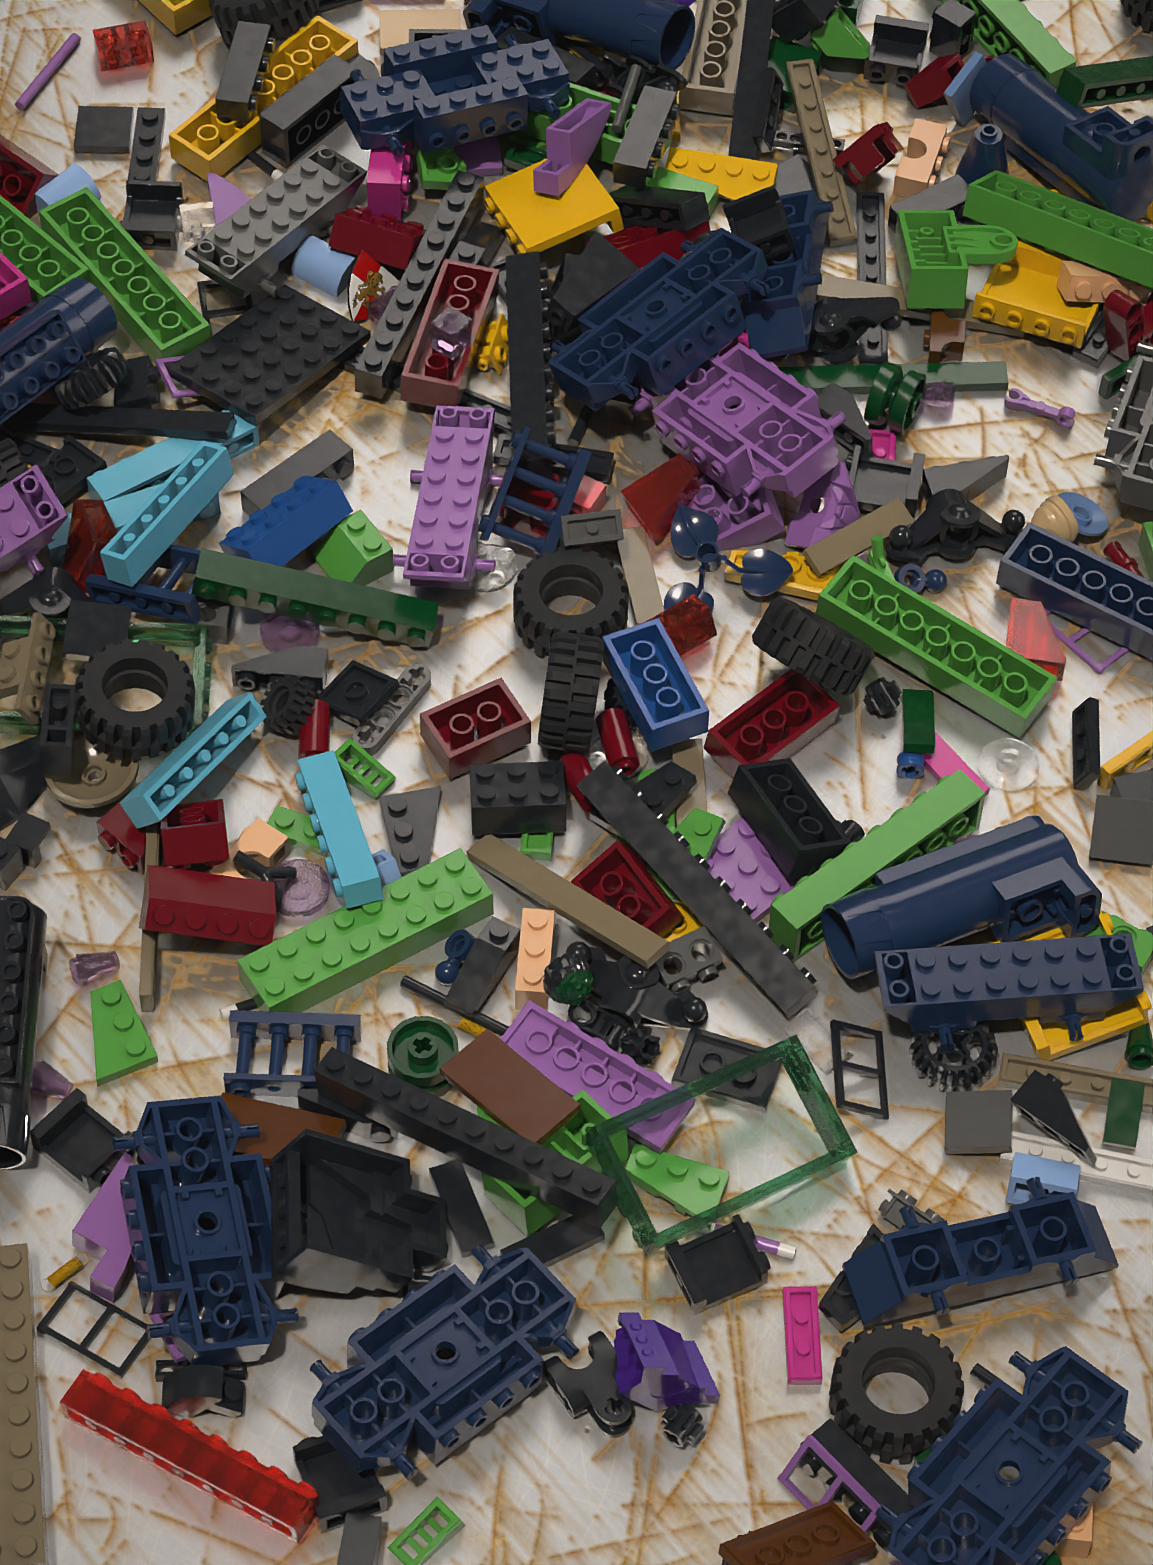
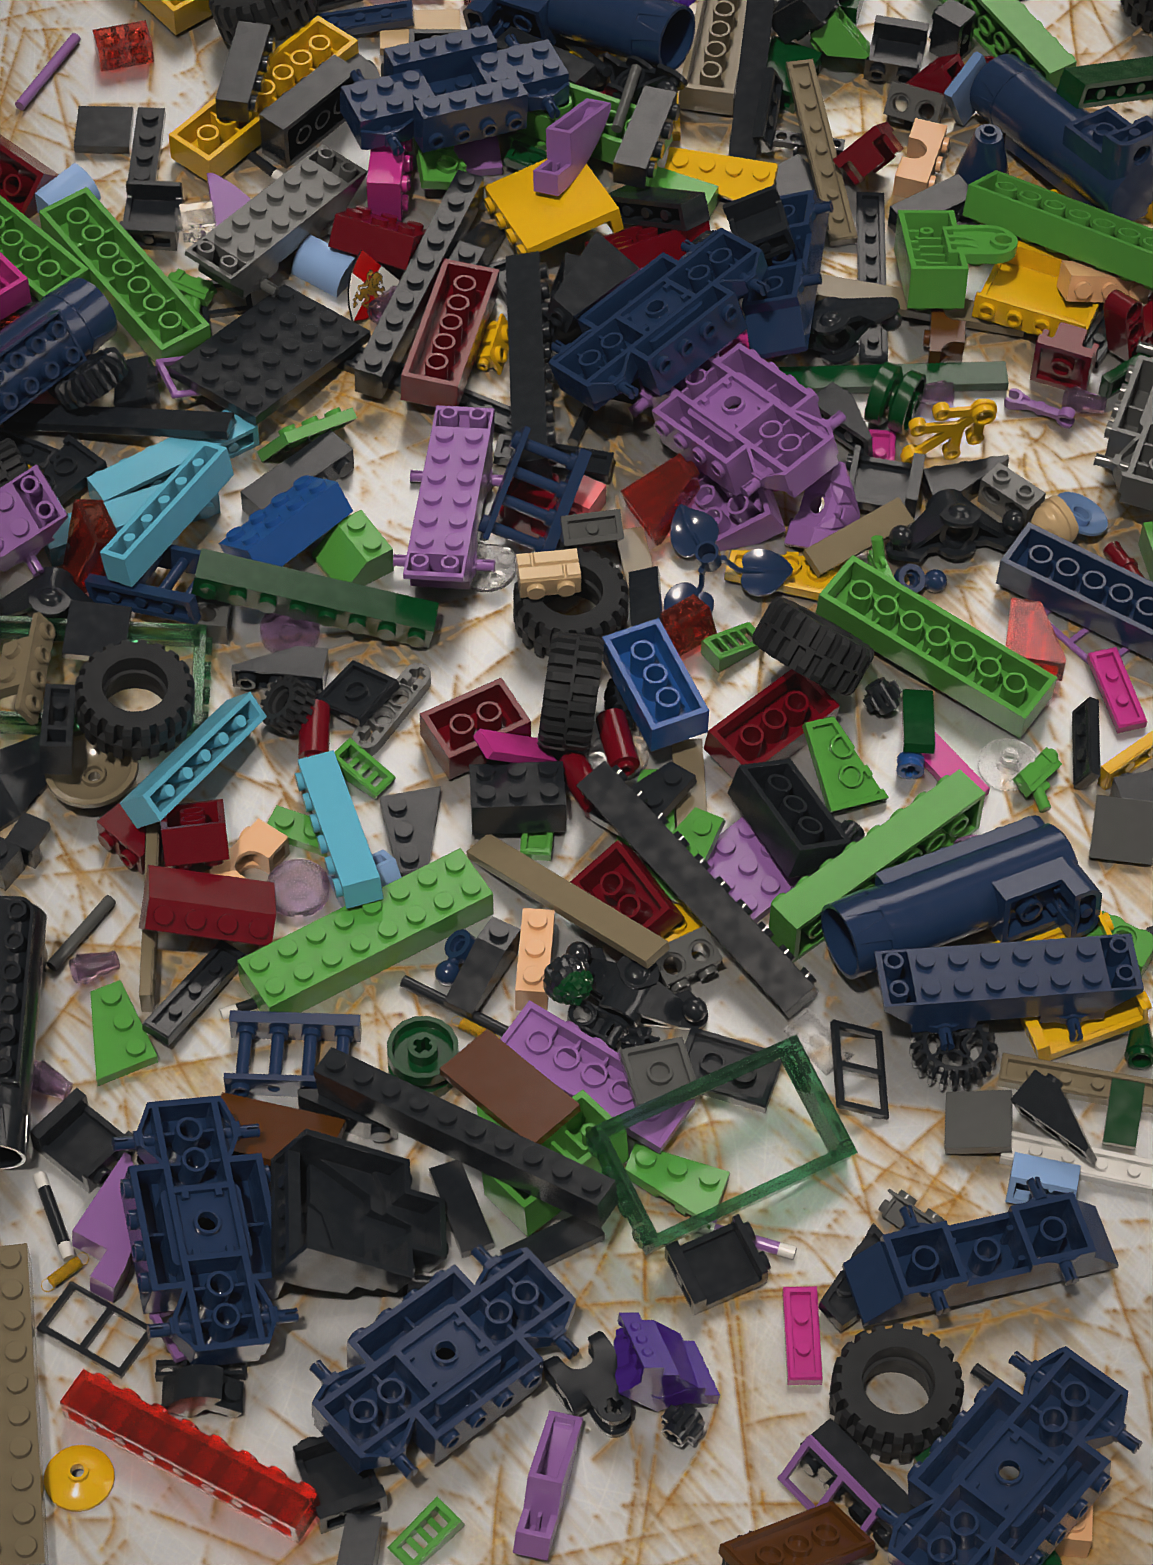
(54, 1216): none -> black bar
(80, 1492): none -> yellow dish
(81, 933): none -> dark grey bar
(193, 993): none -> black tile
(196, 290): none -> bright green piece
(266, 873): black piece -> none
(291, 437): none -> bright green wing
(372, 17): none -> dark blue tile
(451, 333): clear purple brick -> none
(511, 747): none -> dark pink tile
(547, 1485): none -> medium lavender slope
(548, 573): none -> tan brick
(645, 595): none -> black tile
(656, 1069): none -> dark grey tile
(722, 660): none -> bright green slope
(840, 771): none -> bright green wing
(916, 99): none -> dark grey brick
(979, 413): none -> yellow plant
(1006, 490): none -> dark grey brick
(1034, 775): none -> bright green piece
(1062, 358): none -> dark red panel
(1083, 401): none -> clear purple cone
(1116, 690): none -> dark pink tile

